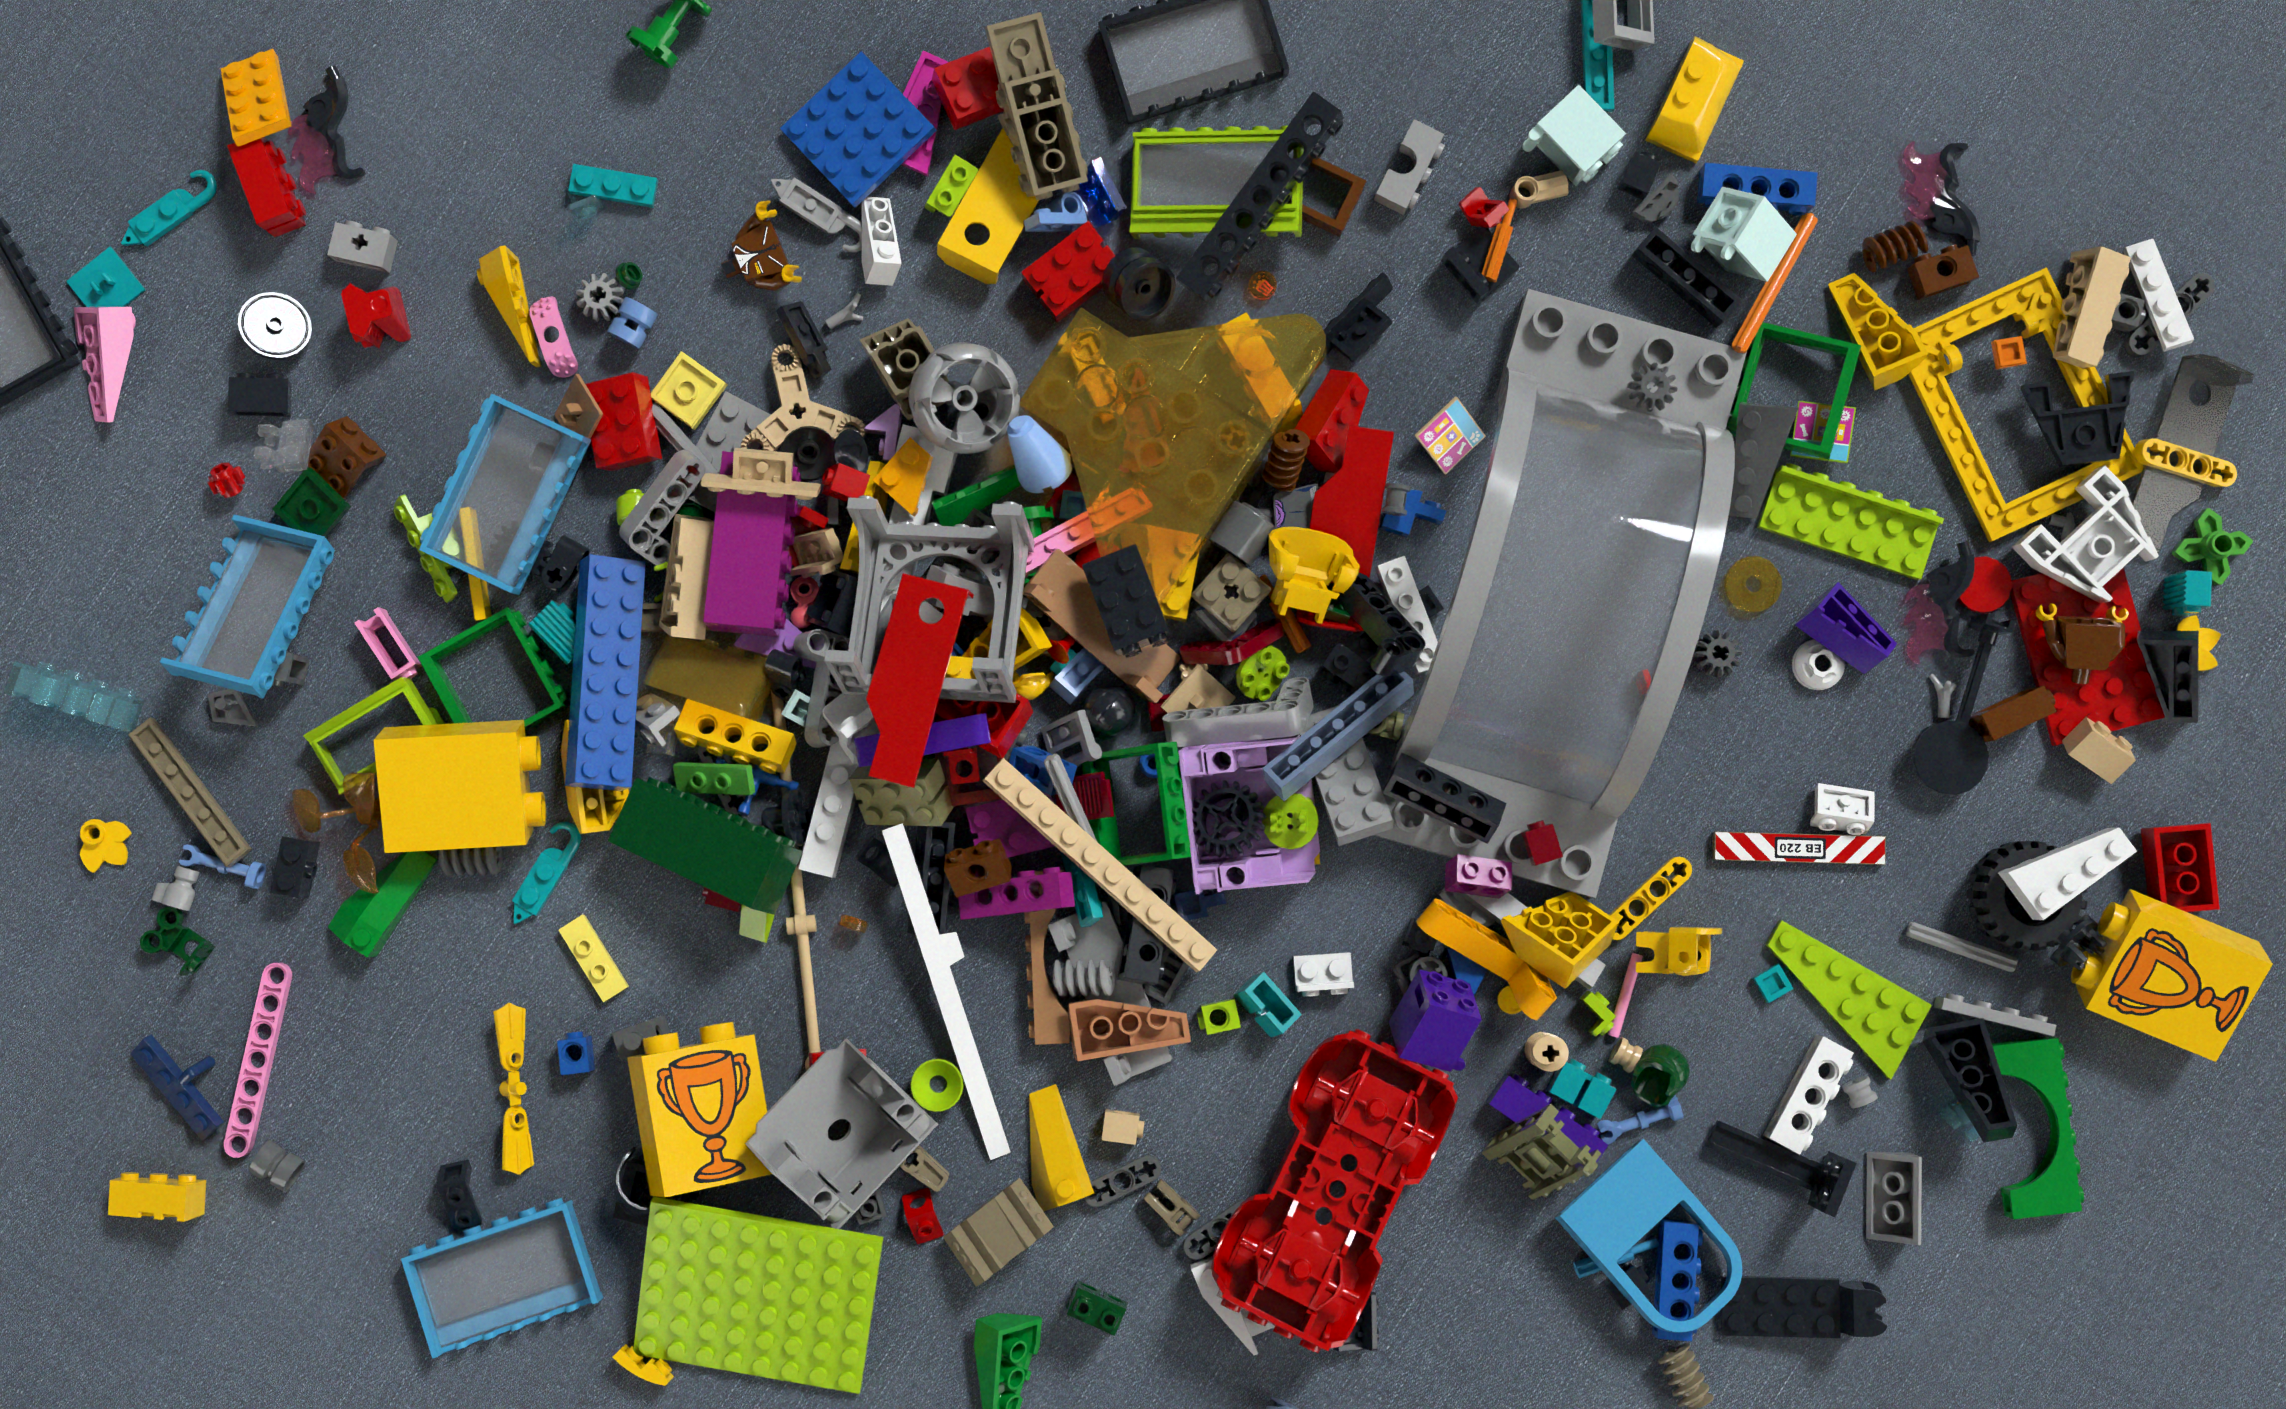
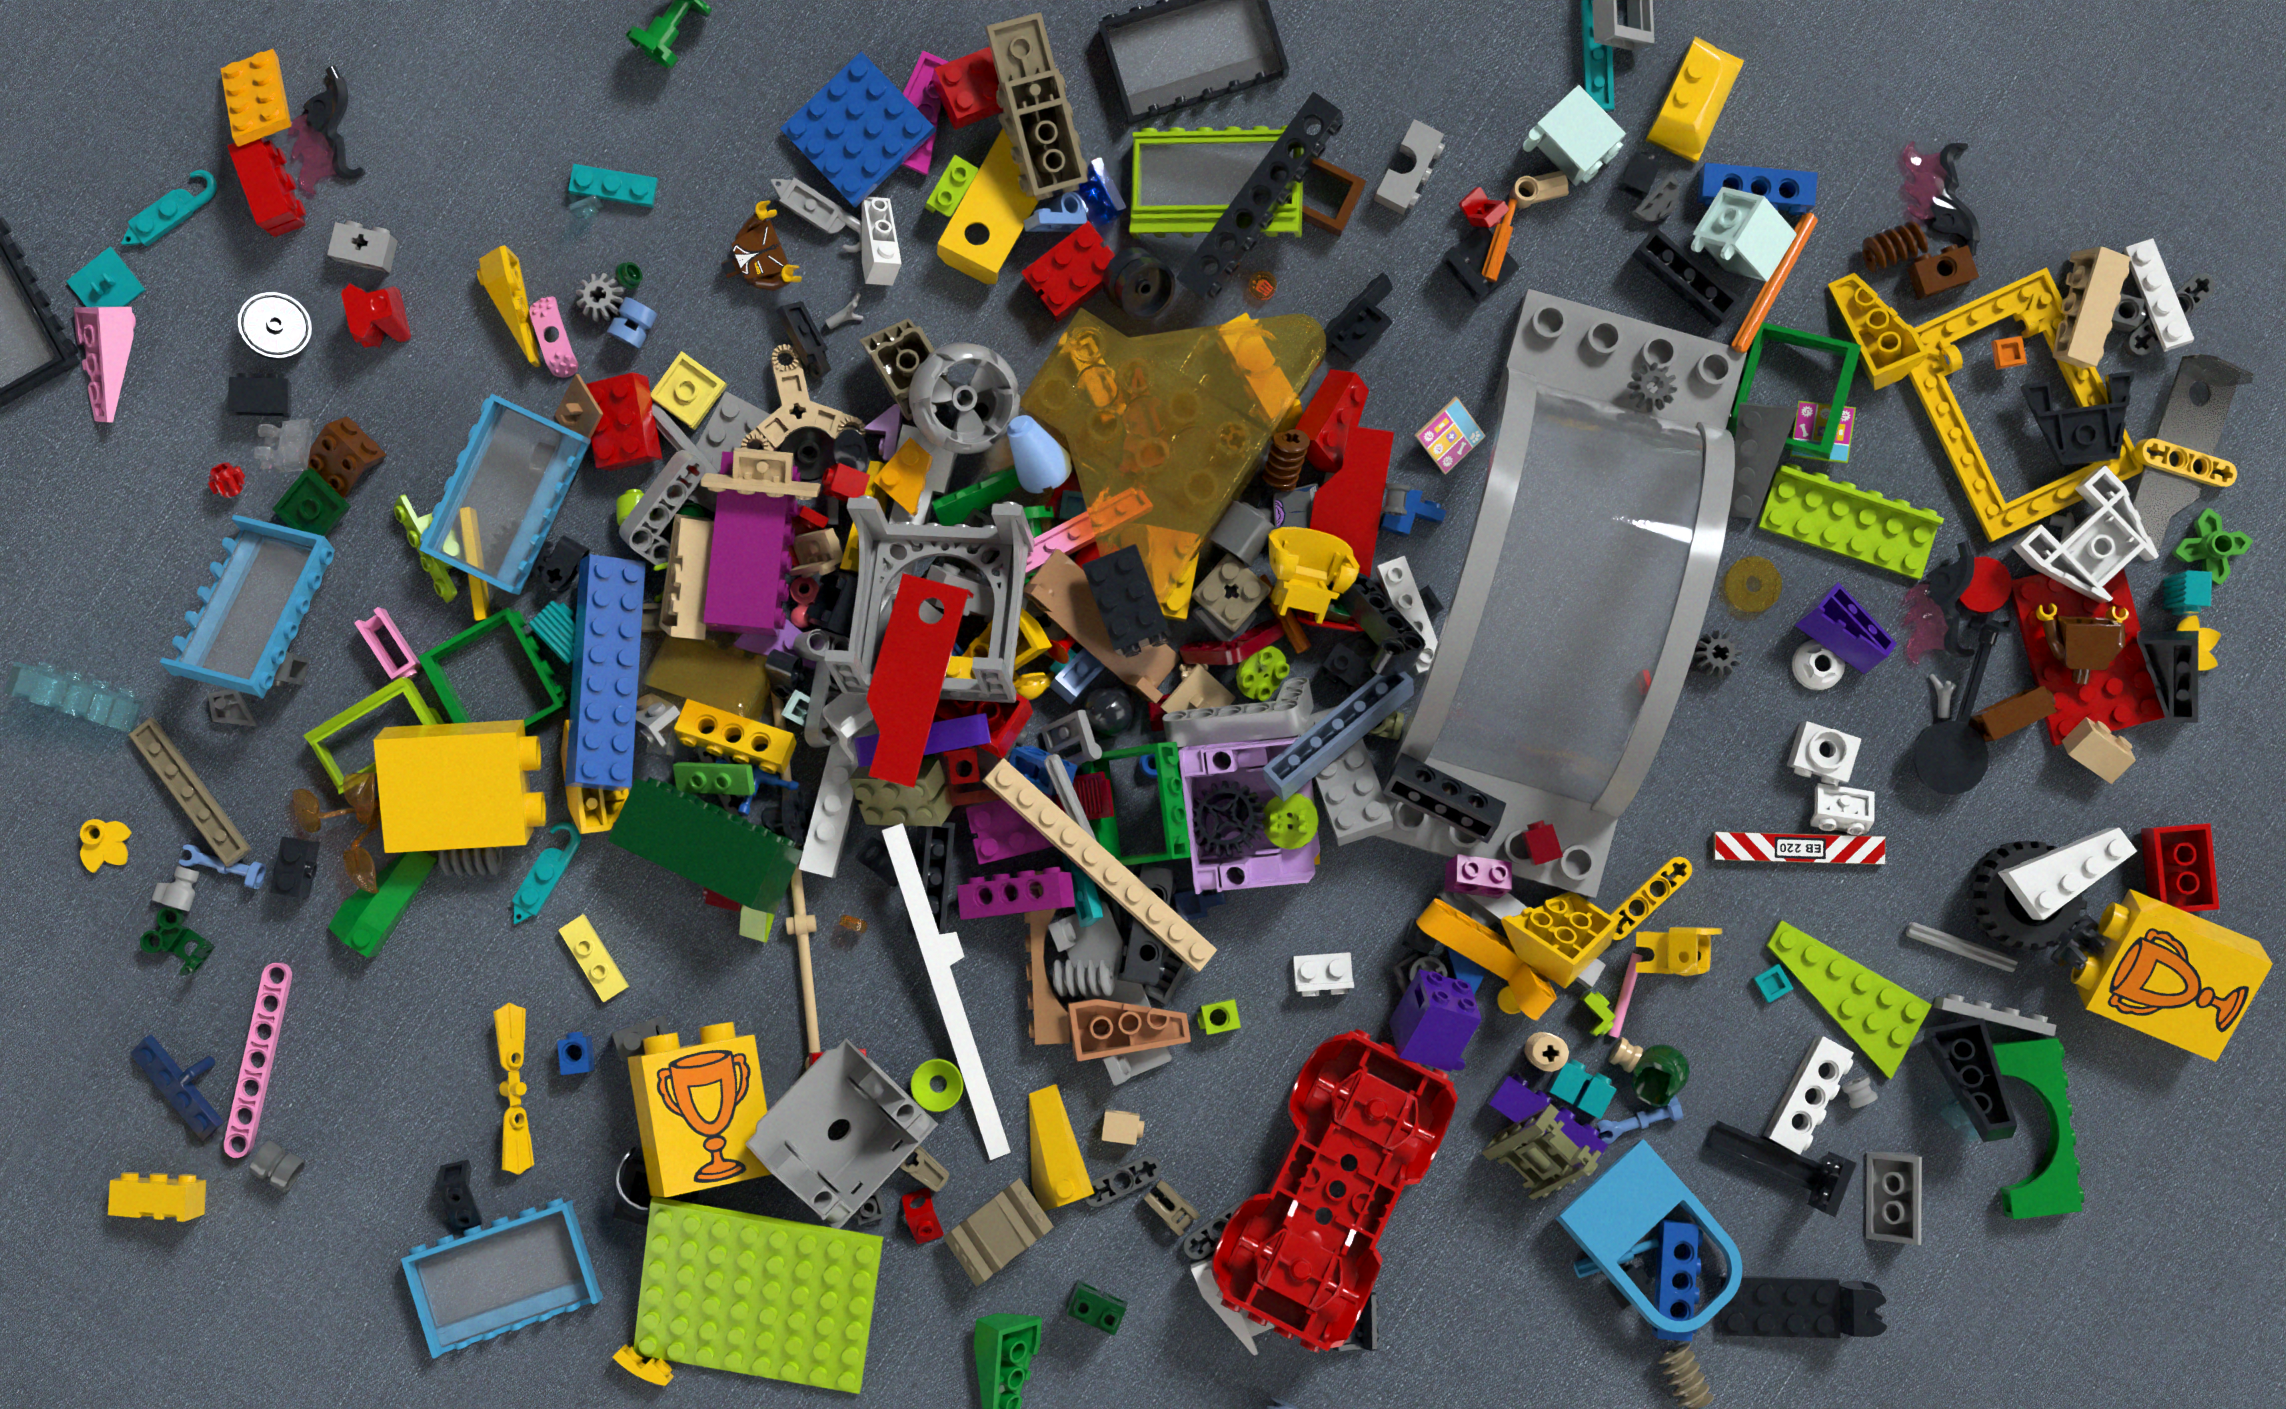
(967, 878): reddish brown brick -> none
(1272, 1007): teal piece -> none
(1807, 758): none -> white brick

